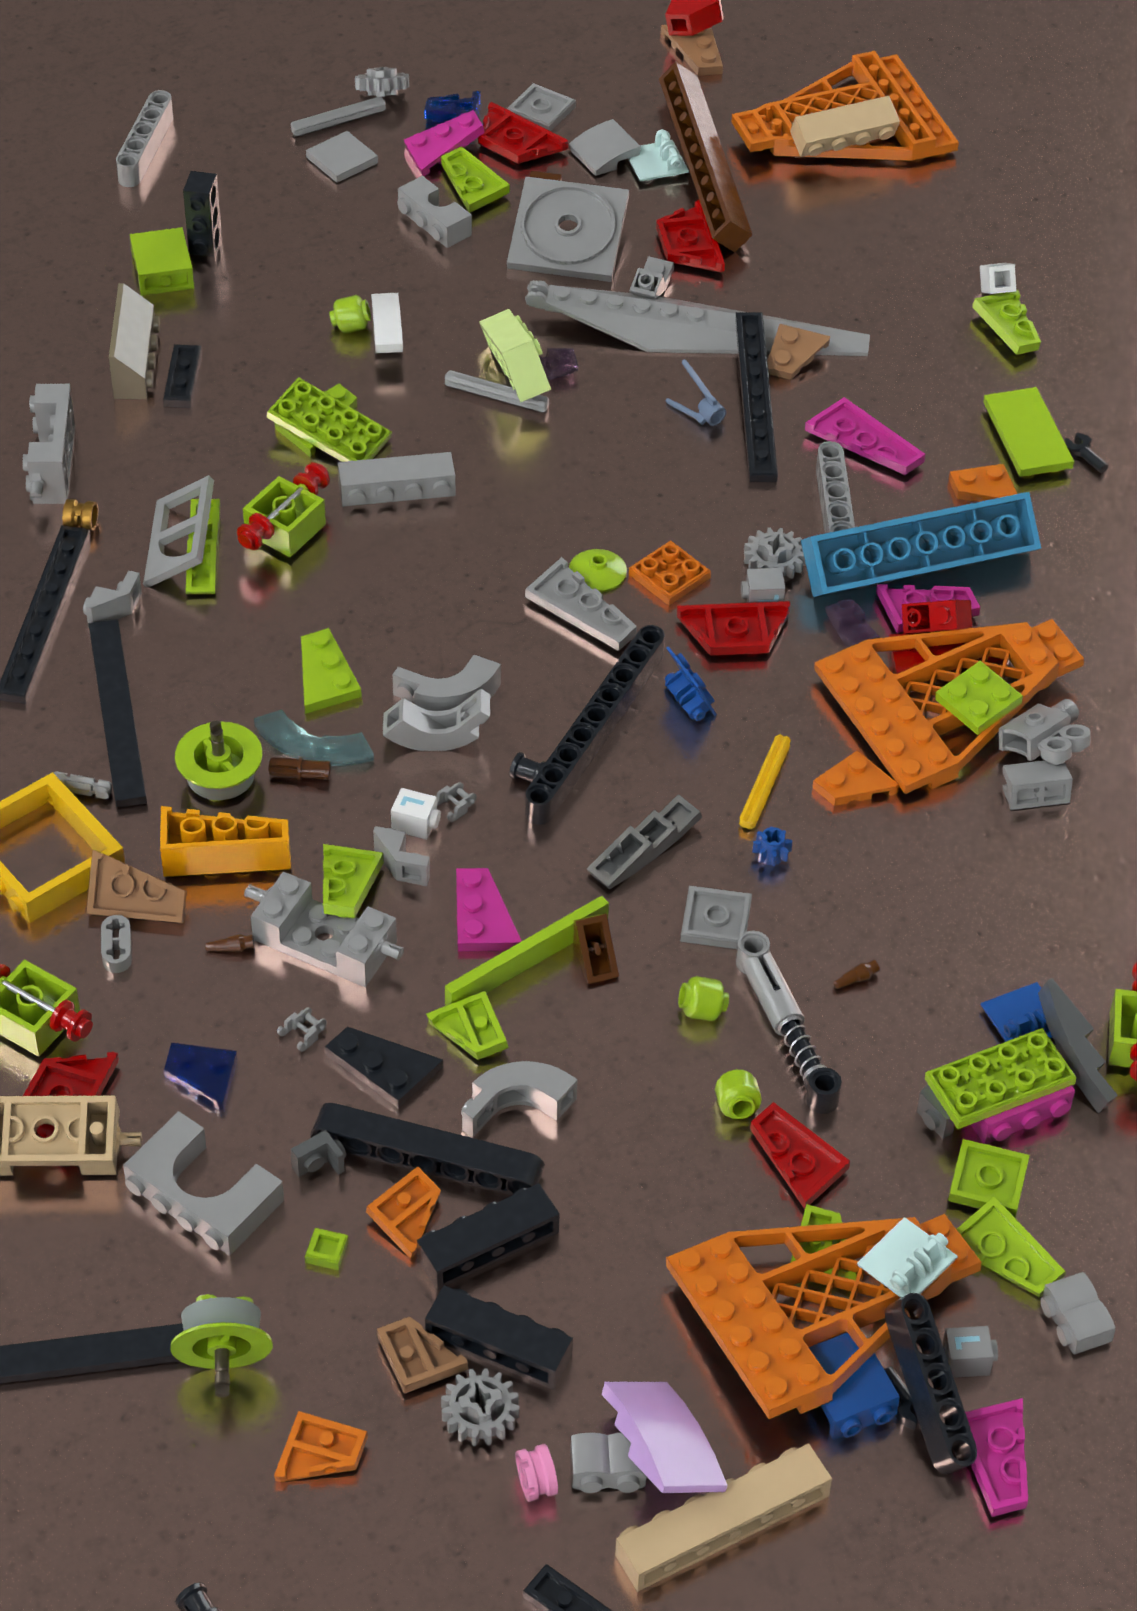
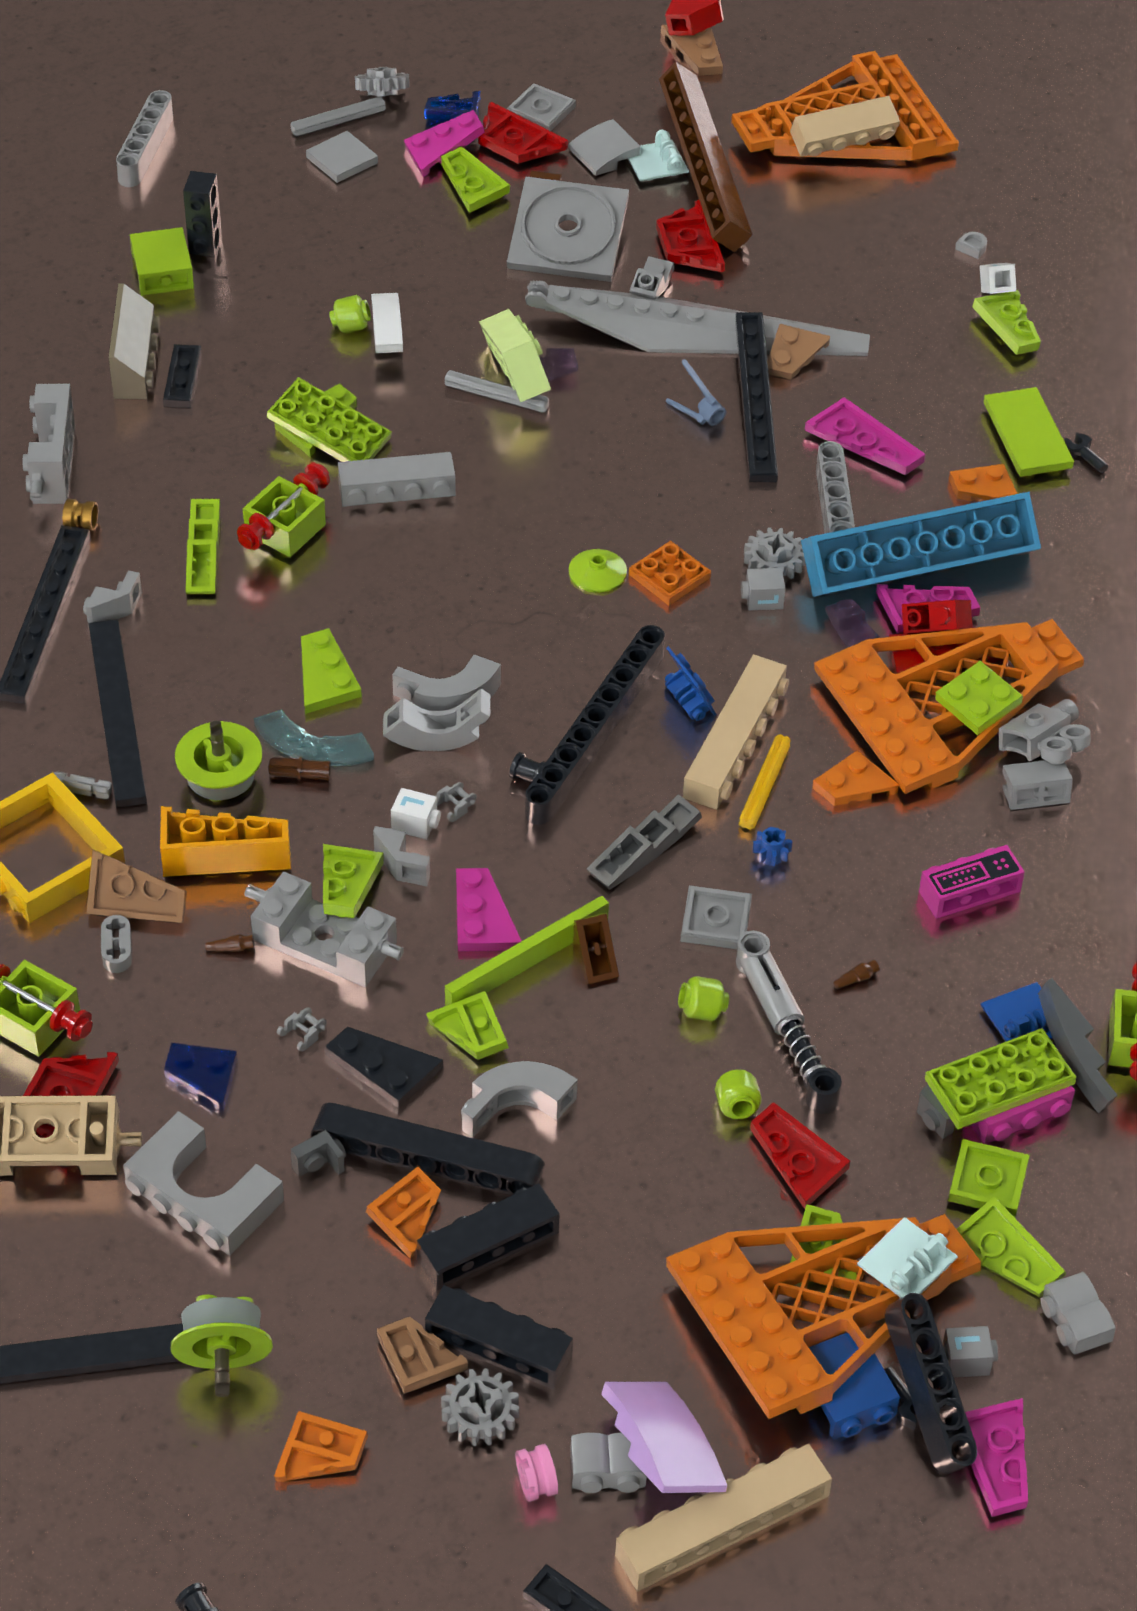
(158, 565): light grey window -> none
(326, 1249): lime tile -> none
(421, 204): light grey arch -> none
(575, 602): light grey wing -> none
(735, 626): red wing -> none
(735, 732): none -> tan brick
(971, 881): none -> dark pink brick
(972, 244): none -> light grey tile

